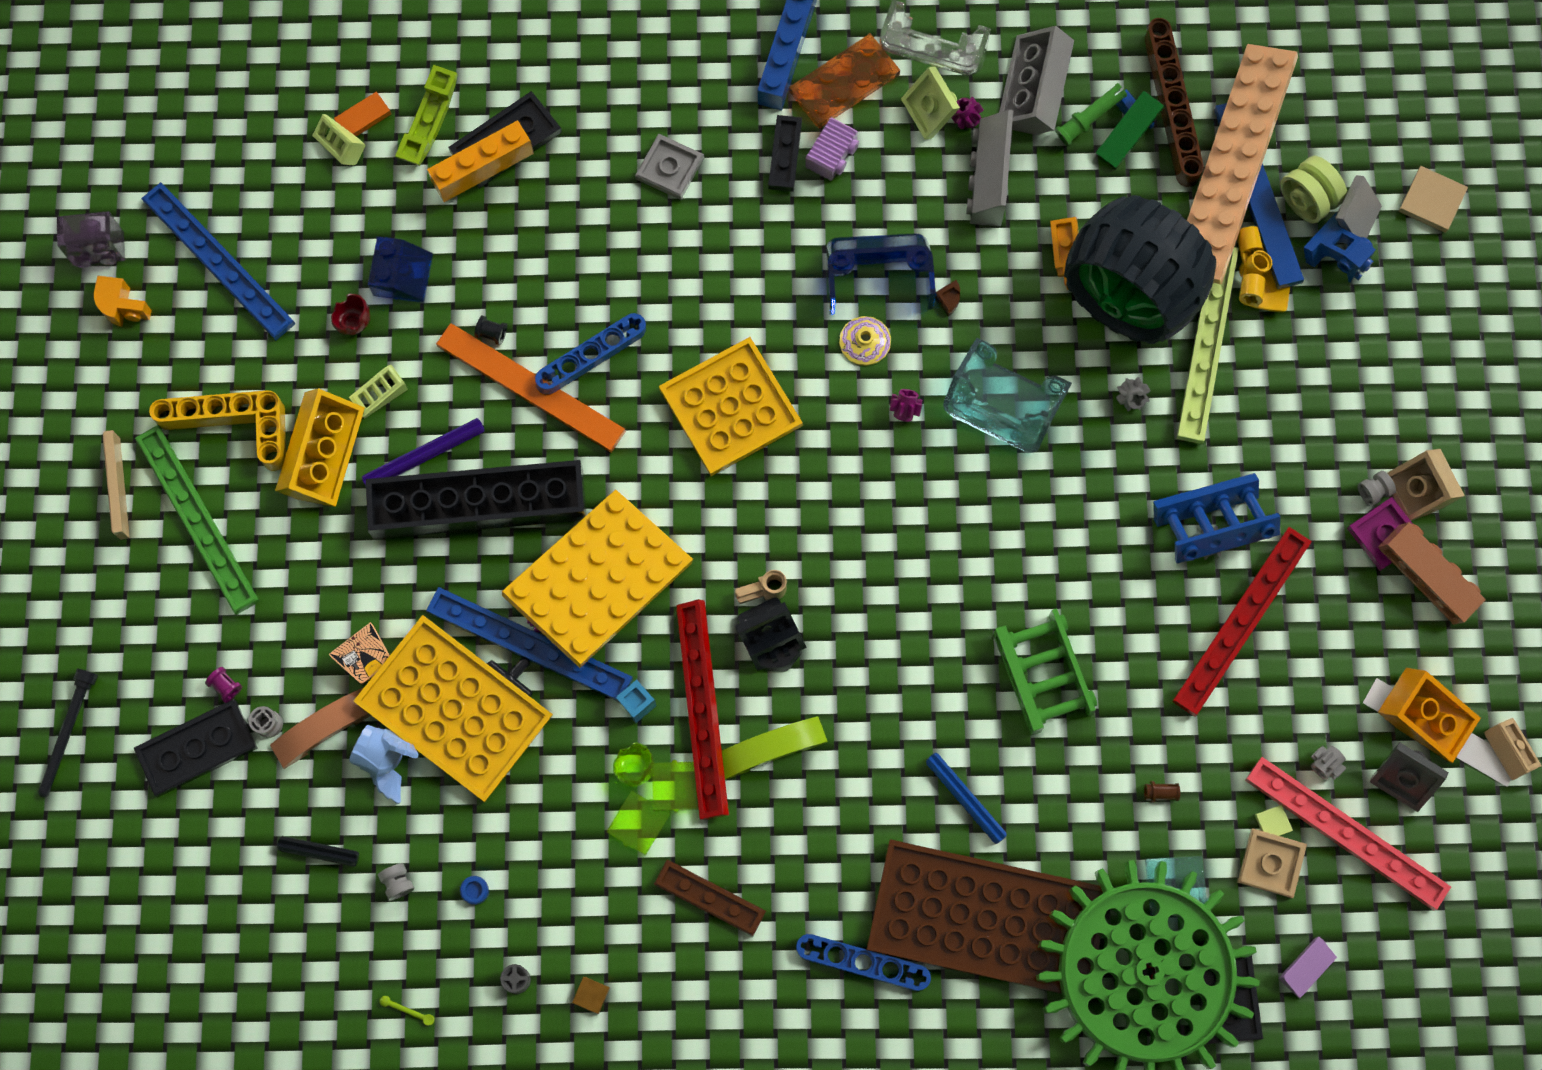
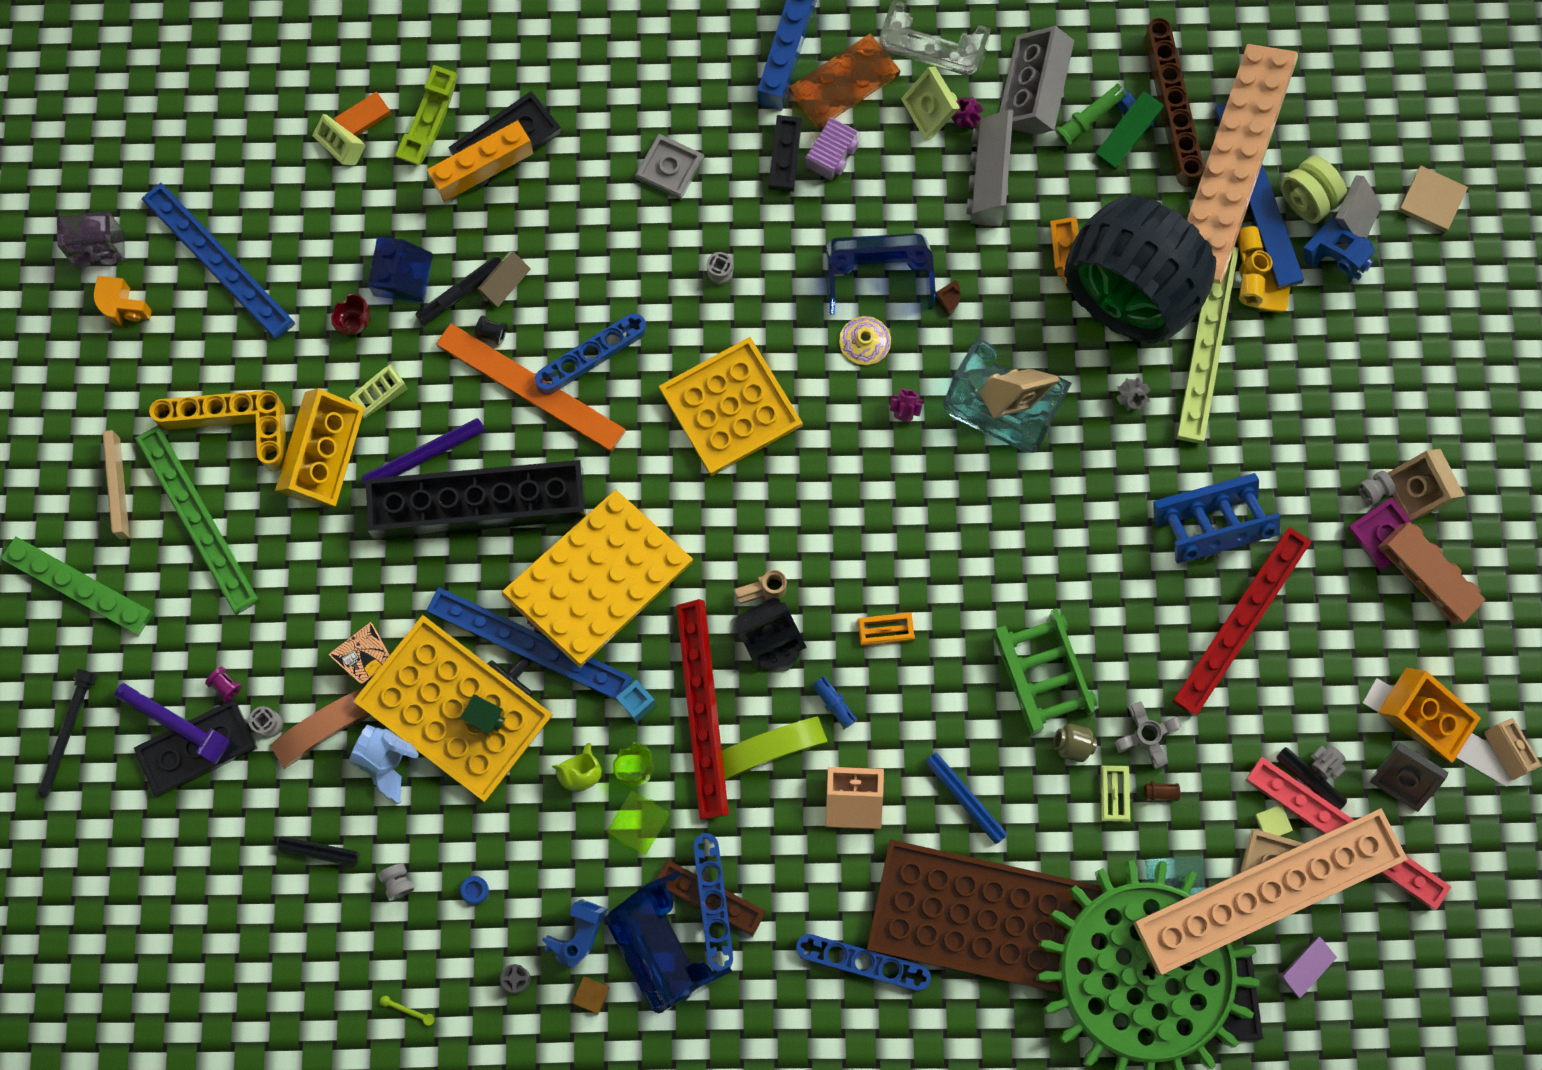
(77, 586): none -> bright green plate
(209, 744): none -> dark purple piece
(456, 292): none -> black axle
(483, 715): none -> dark green brick
(504, 279): none -> dark tan tile
(579, 771): none -> lime hair
(588, 918): none -> blue tile
(654, 950): none -> clear blue windscreen
(674, 786): clear neon green piece -> none
(716, 888): none -> blue beam
(717, 273): none -> light grey wheel
(834, 702): none -> blue pin
(854, 798): none -> light nougat slope
(890, 629): none -> light orange tile
(1016, 391): none -> tan slope
(1074, 742): none -> olive head
(1114, 784): none -> yellowish green tile
(1156, 753): none -> light grey pin
(1269, 891): none -> light nougat plate
(1311, 778): none -> black axle

